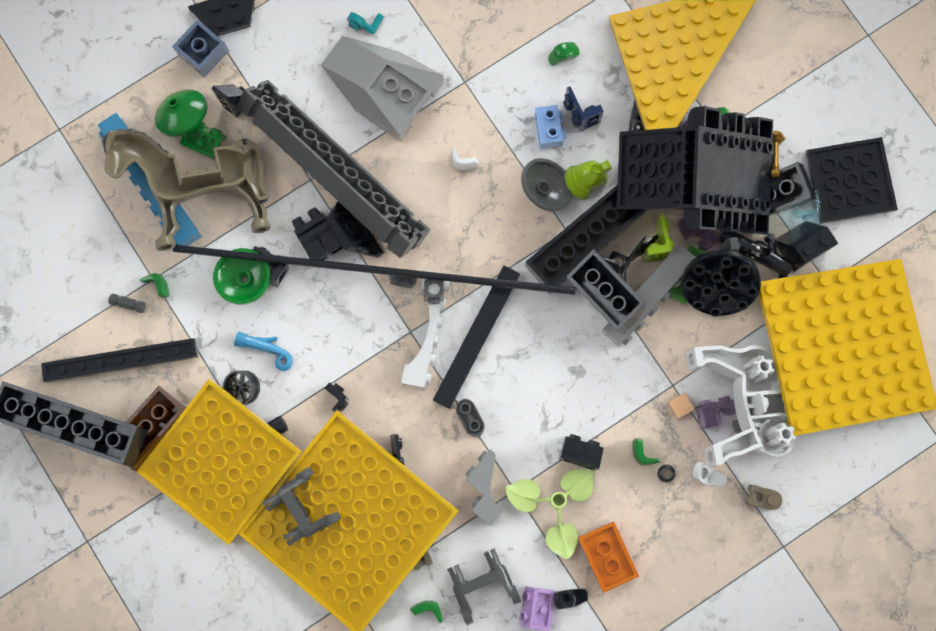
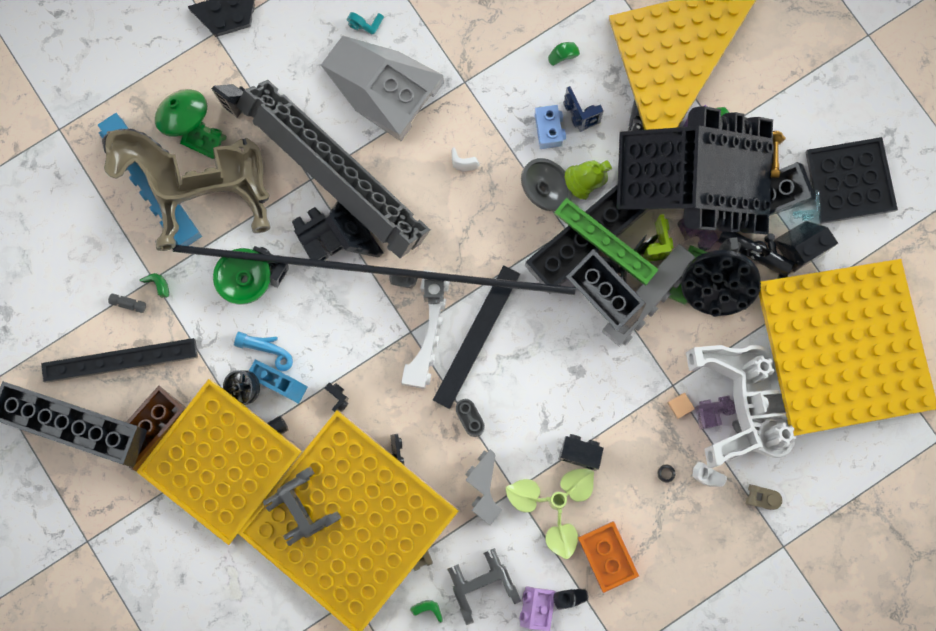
(200, 48): sand blue brick -> none
(278, 381): none -> dark azure slope
(606, 241): none -> bright green plate
(639, 455): green hair -> none

